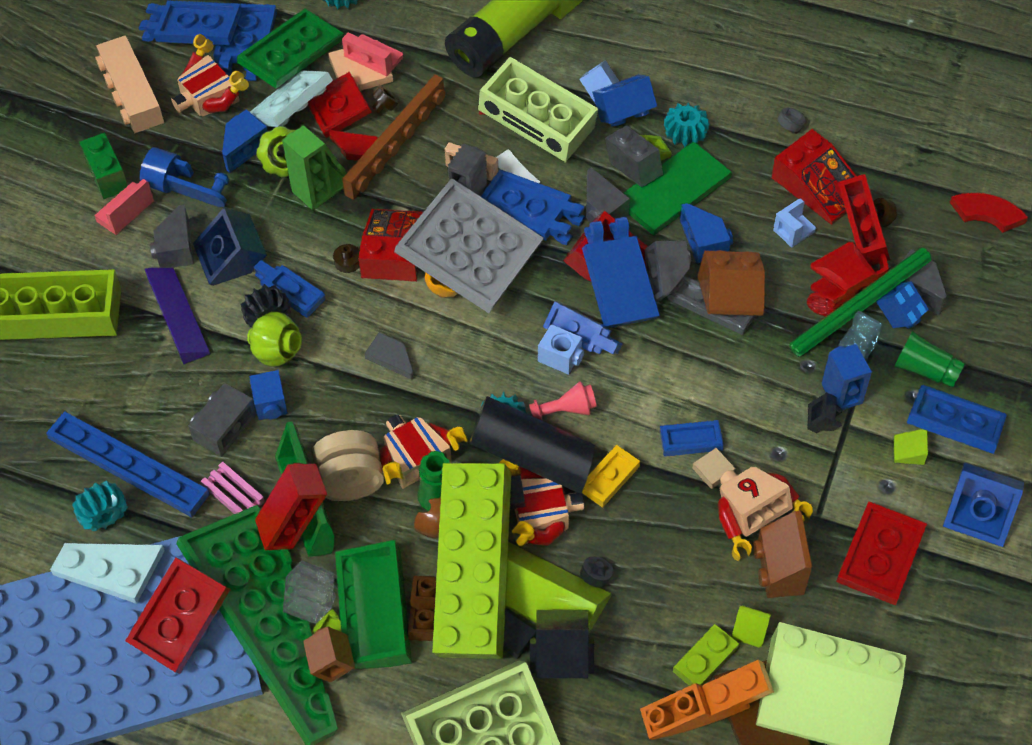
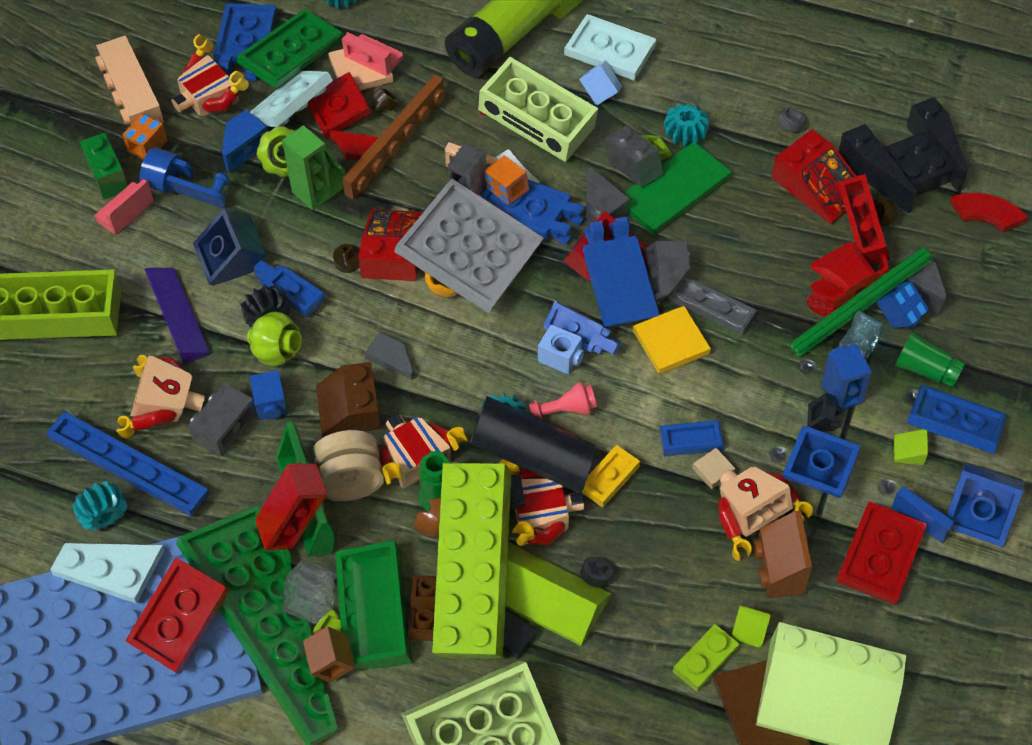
(144, 135): none -> orange brick
(160, 395): none -> light nougat torso
(173, 240): flat silver slope -> none
(185, 19): blue tile -> none
(216, 476): bright pink tile -> none
(348, 400): none -> reddish brown slope
(506, 180): none -> orange brick
(562, 645): black plate -> none
(602, 40): none -> light aqua plate
(625, 99): blue brick -> none
(671, 340): none -> yellow tile
(704, 231): blue slope -> none
(707, 703): orange slope -> none
(732, 282): dark orange slope -> none
(792, 225): light blue panel -> none
(822, 461): none -> blue slope
(910, 165): none -> black wedge
(915, 507): none -> blue tile

